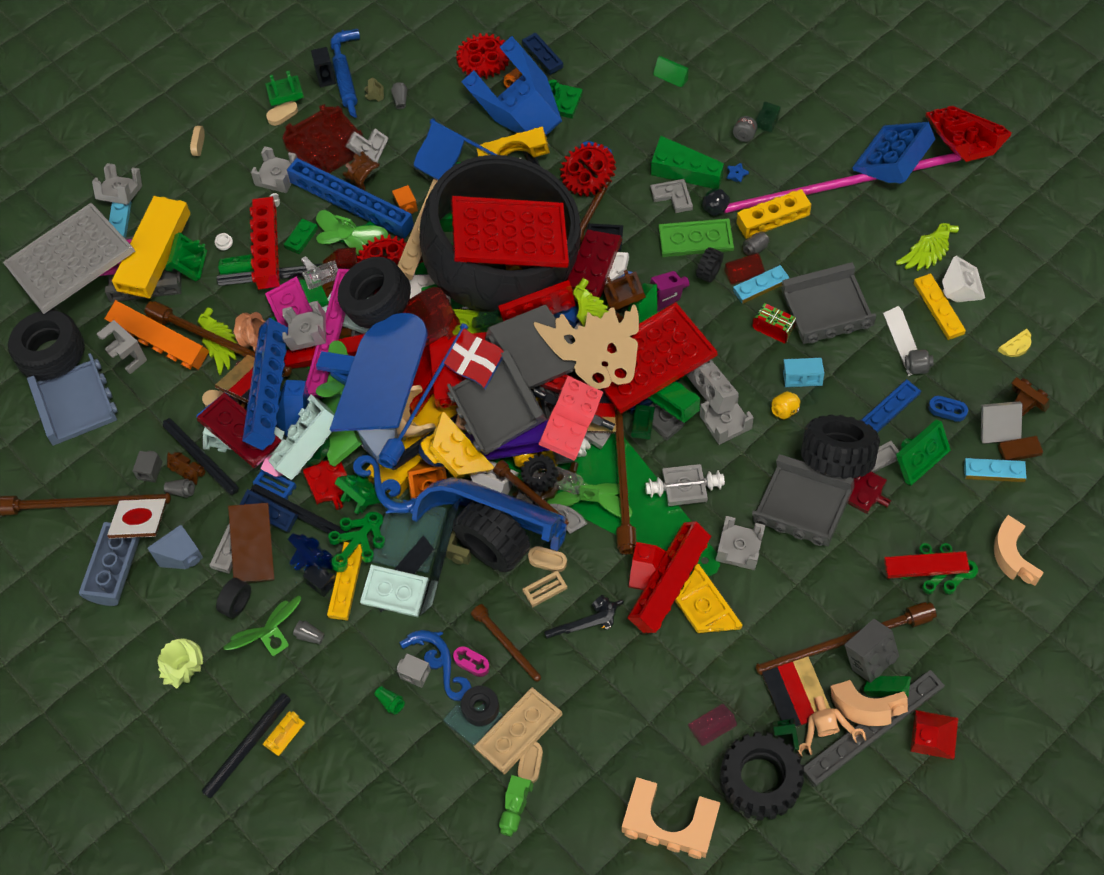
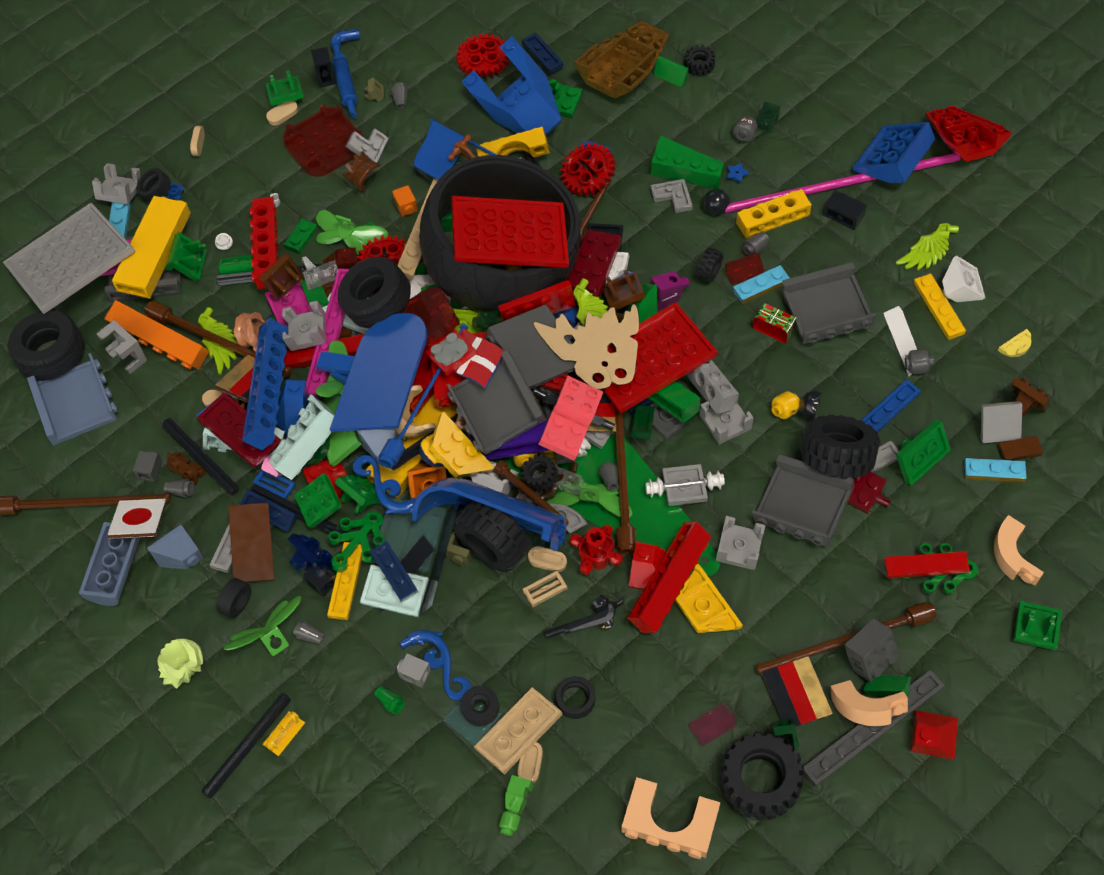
(148, 179): none -> black tyre
(174, 191): none -> blue plate
(273, 171): light grey panel -> none
(281, 277): none -> reddish brown plate
(318, 500): none -> green plate
(350, 198): blue brick -> none
(394, 571): none -> dark blue plate
(451, 352): none -> piece
(460, 147): none -> dark orange piece
(473, 658): dark pink beam -> none
(481, 614): reddish brown piece -> none
(511, 77): orange cone -> none
(575, 681): none -> black tyre
(596, 549): none -> red piece
(609, 474): none -> dark grey cone
(622, 61): none -> pearl gold wedge
(695, 237): bright green tile -> none
(700, 67): none -> black tyre
(803, 372): medium azure hinge -> none
(807, 404): none -> black hair
(826, 724): light nougat piece -> none
(844, 210): none -> black brick
(948, 407): blue plate -> none
(1038, 625): none -> green plate

